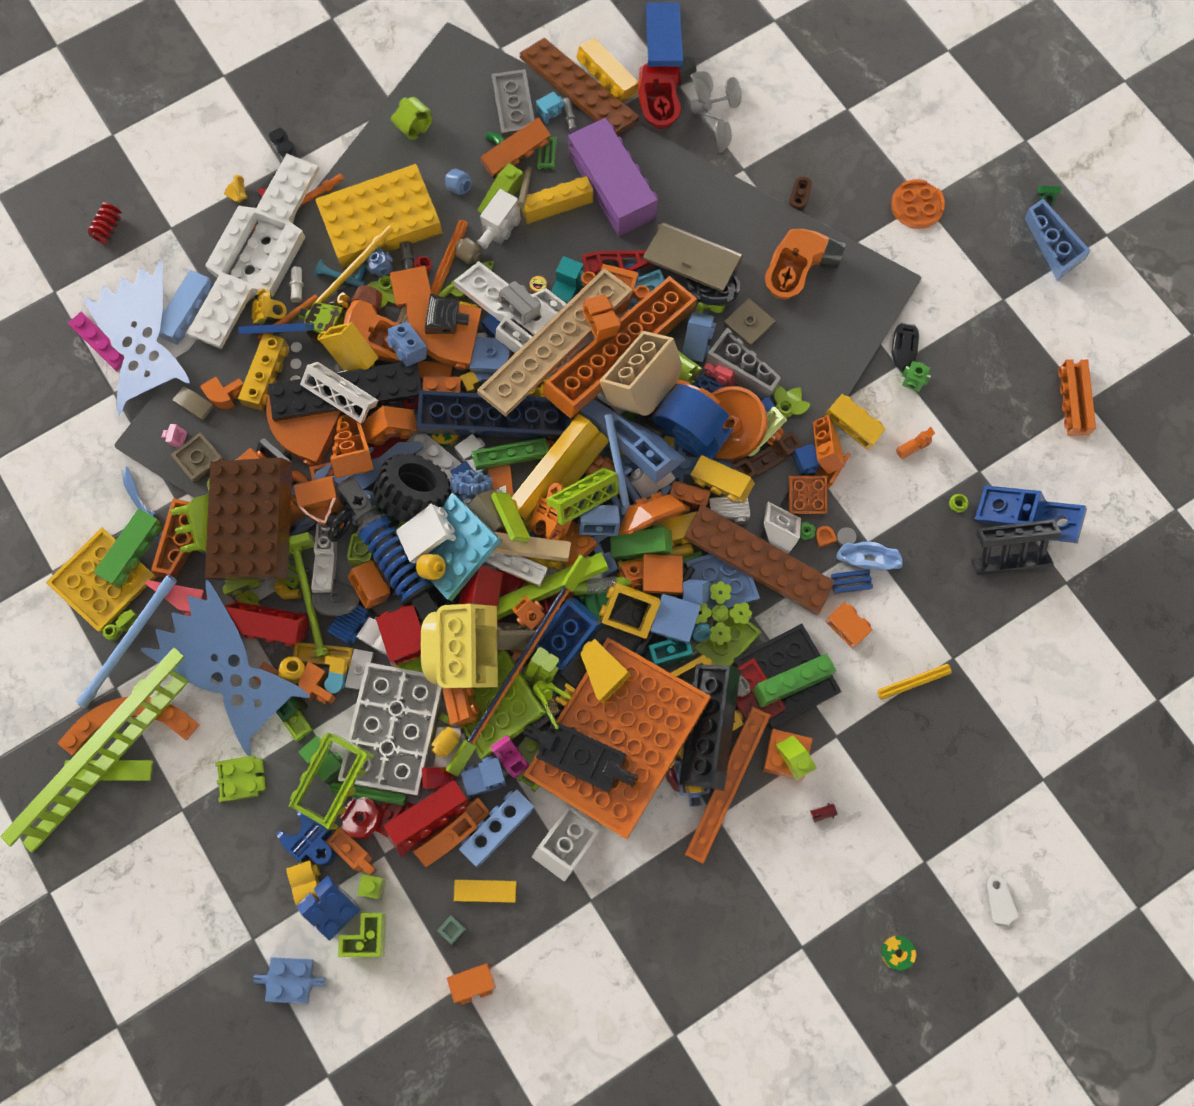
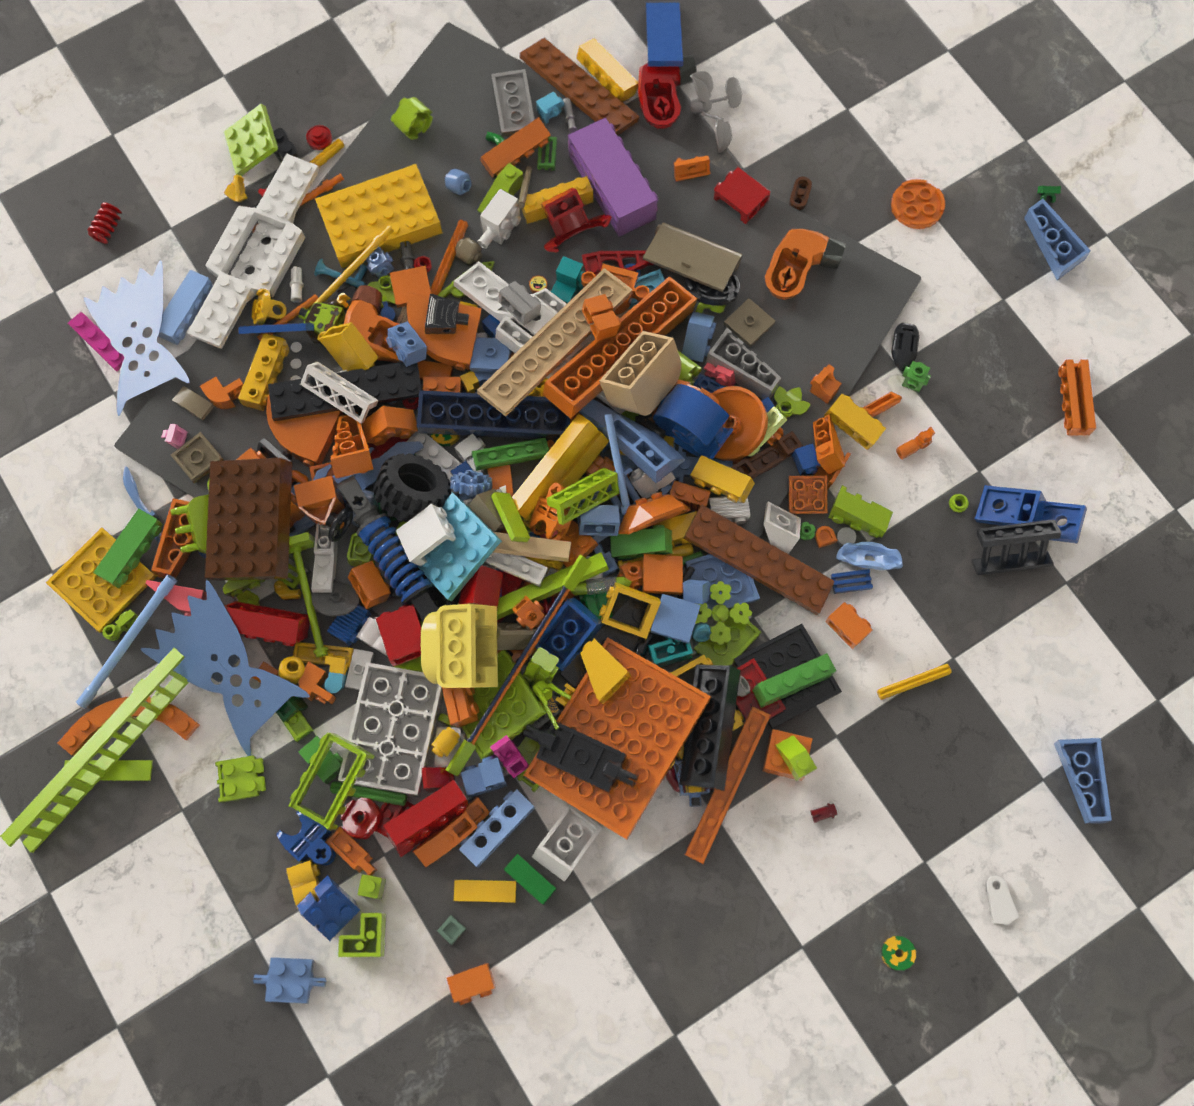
(250, 140): none -> lime plate
(319, 137): none -> red plate
(328, 153): none -> yellow axle
(388, 312): none -> blue piece
(431, 566): yellow head -> none
(530, 879): none -> green piece
(568, 217): none -> red piece
(691, 168): none -> orange tile
(742, 194): none -> red panel
(825, 385): none -> orange brick
(860, 514): none -> lime wedge
(883, 404): none -> orange tile
(1086, 775): none -> medium blue wedge

